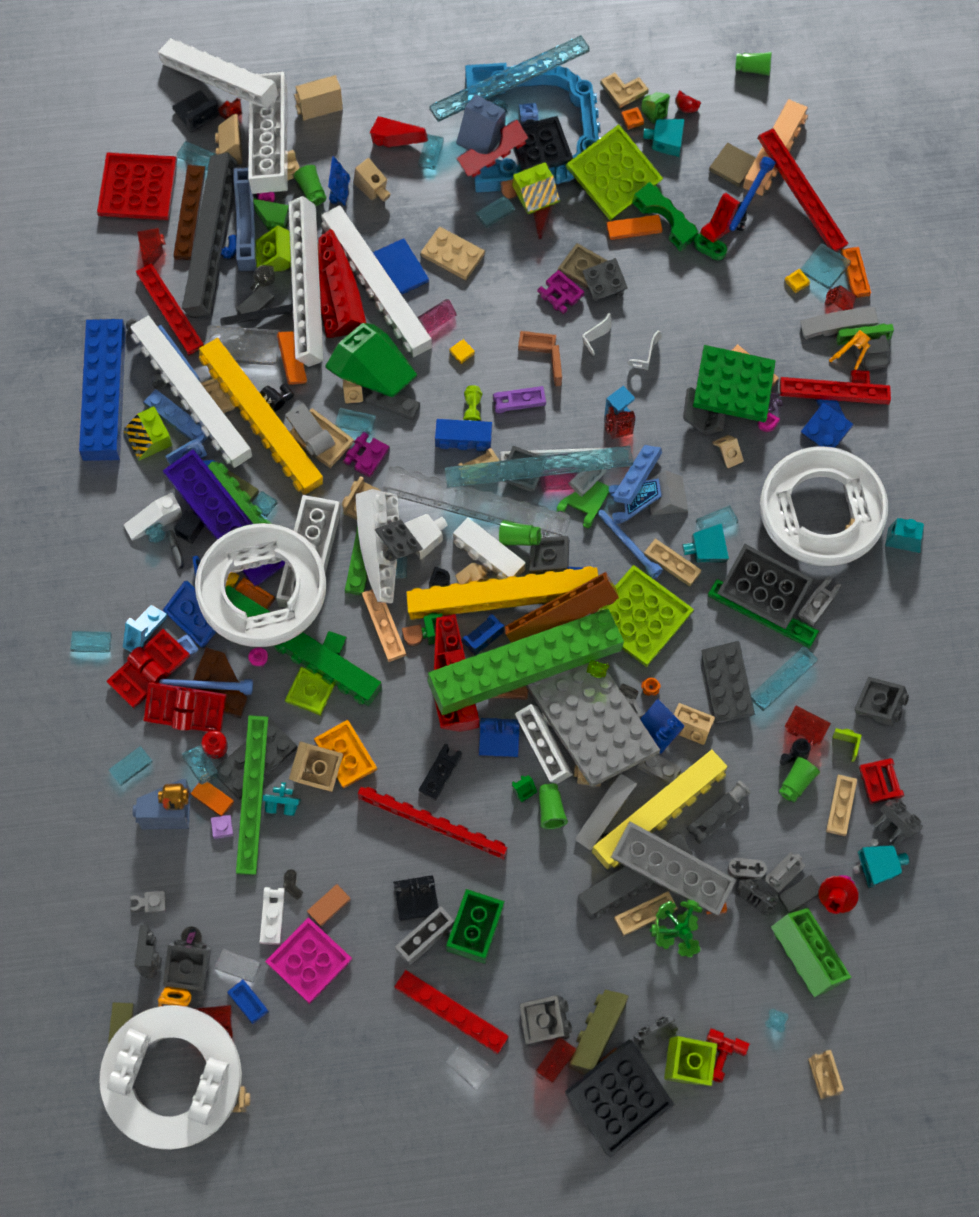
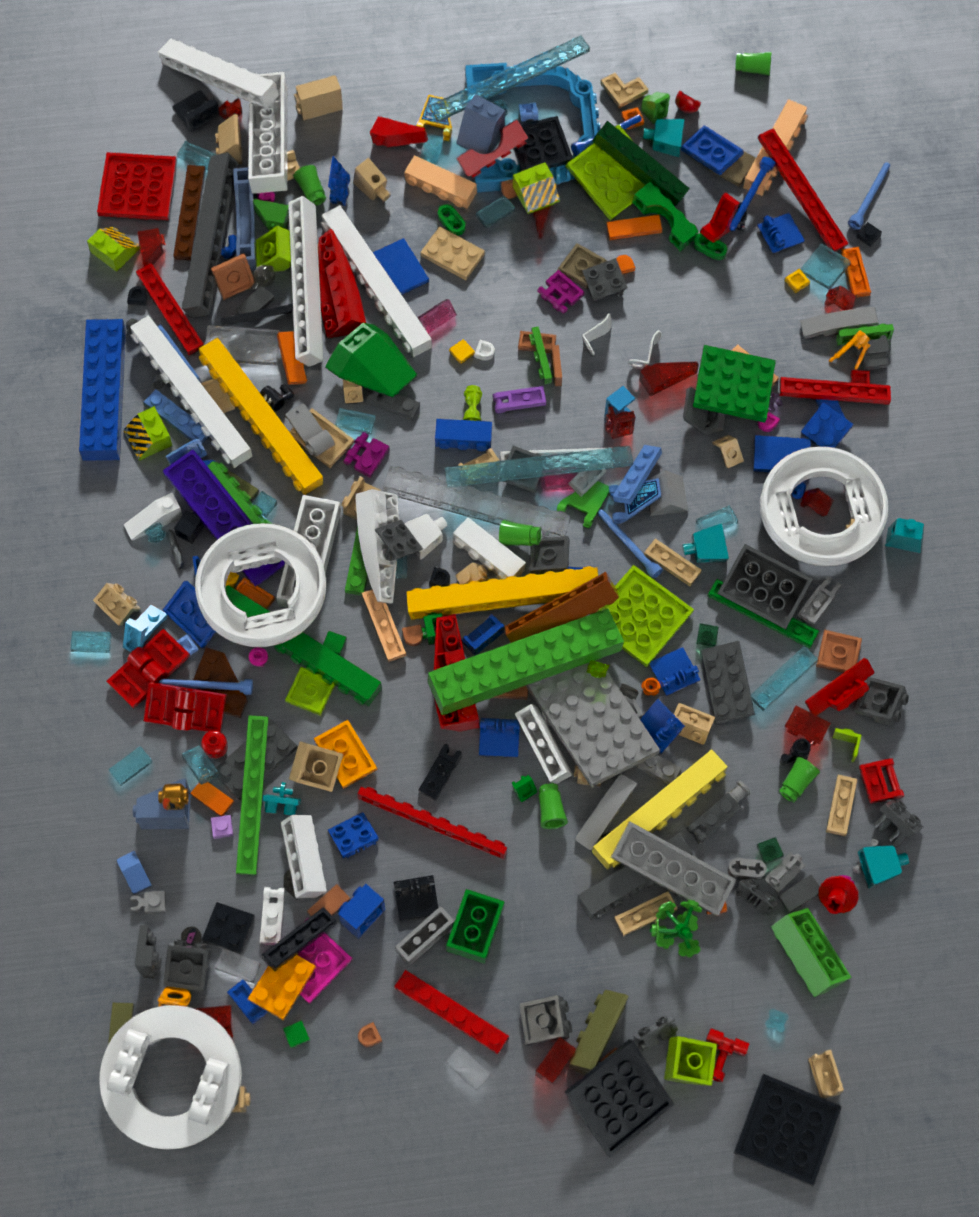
(112, 247): none -> lime slope
(116, 603): none -> tan bracket
(133, 872): none -> medium blue slope
(137, 296): none -> black tile
(228, 928): none -> black plate
(233, 276): none -> nougat tile
(280, 989): none -> light orange plate
(296, 1034): none -> green tile
(299, 939): none -> black tile
(303, 856): none -> white brick
(353, 834): none -> blue hinge
(361, 910): none -> blue brick
(369, 1036): none -> nougat tile
(428, 118): none -> flag
(440, 182): none -> light nougat brick
(452, 221): none -> green plate
(484, 351): none -> white tile
(540, 355): none -> bright green plate
(579, 147): none -> blue piece
(625, 263): none -> orange tile
(639, 162): none -> dark green brick
(664, 375): none -> clear red slope
(675, 671): none -> blue hinge
(707, 635): none -> clear green plate
(712, 150): none -> blue tile
(770, 850): none -> clear green plate
(772, 449): none -> blue tile
(780, 232): none -> blue hinge
(787, 1130): none -> black plate
(799, 491): none -> blue arm
(817, 501): none -> clear red bracket
(838, 651): none -> nougat tile
(843, 689): none -> red bracket
(856, 220): none -> medium blue piece
(869, 234): none -> black plate

